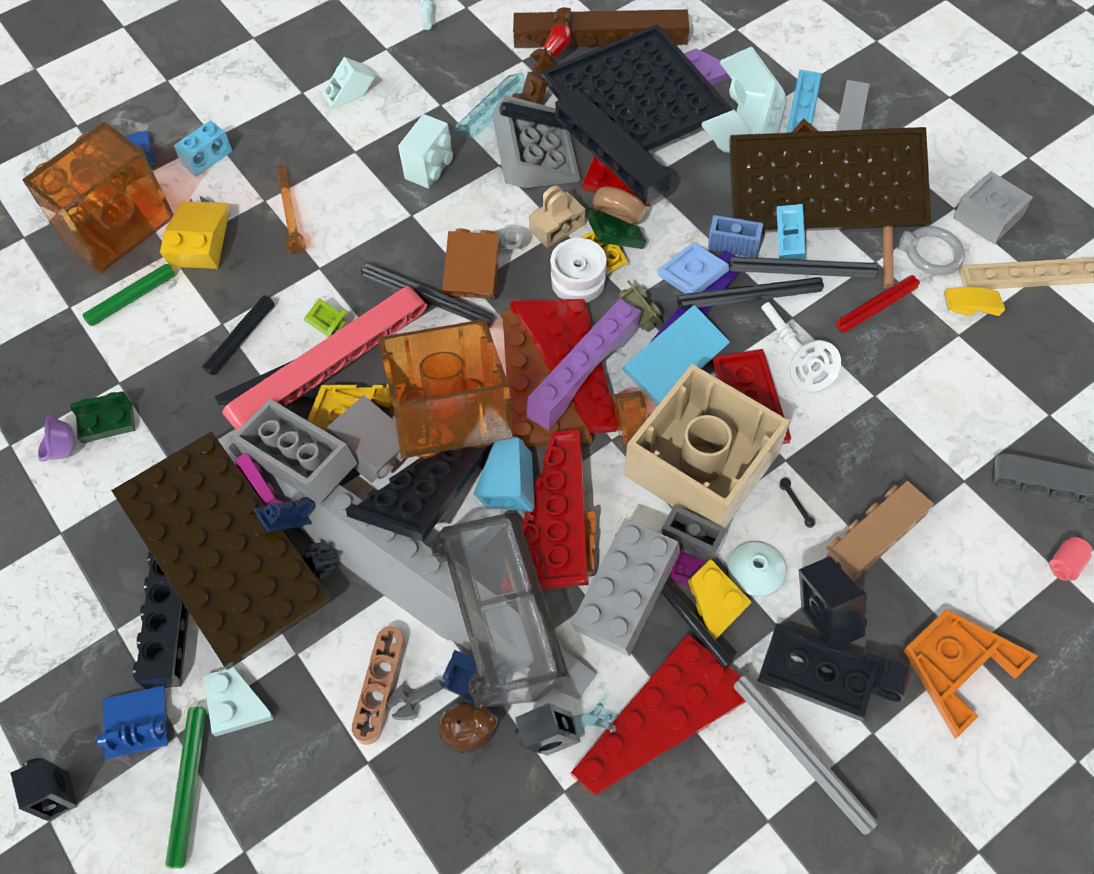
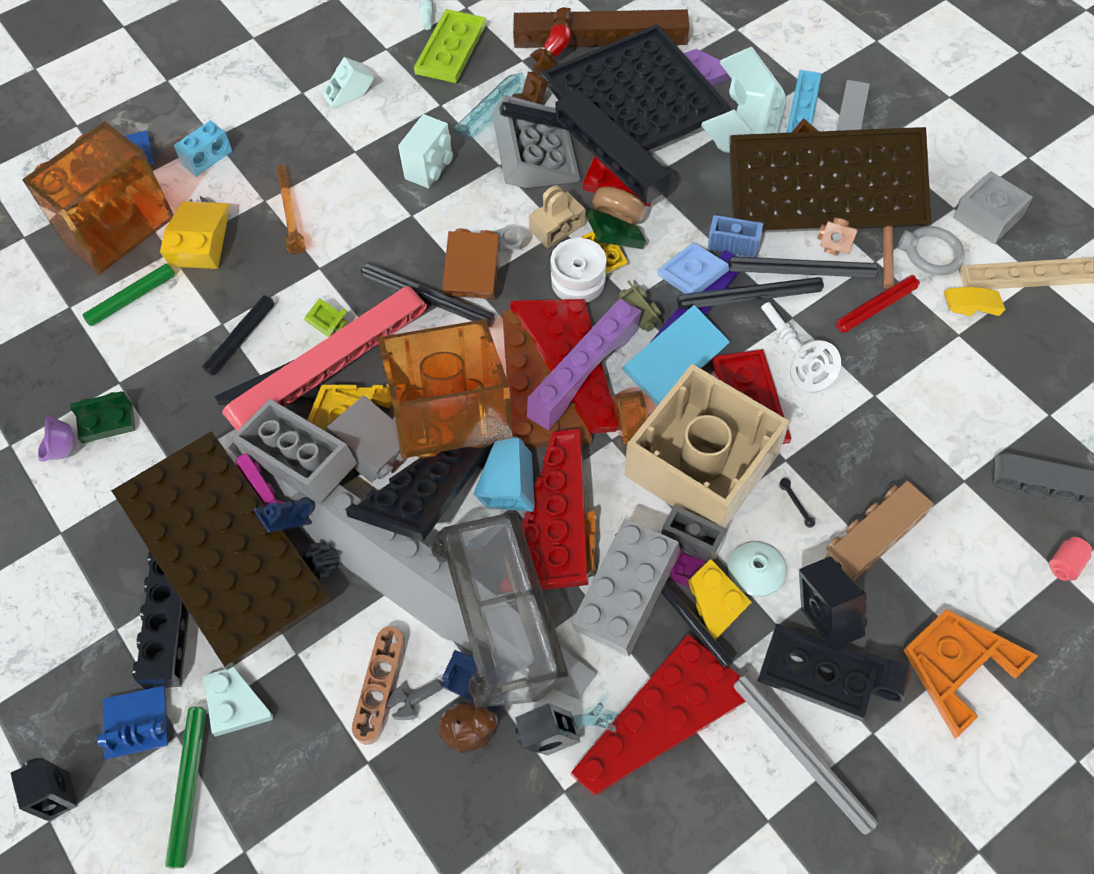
(450, 46): none -> lime plate
(791, 232): medium azure brick -> none
(835, 246): none -> brick

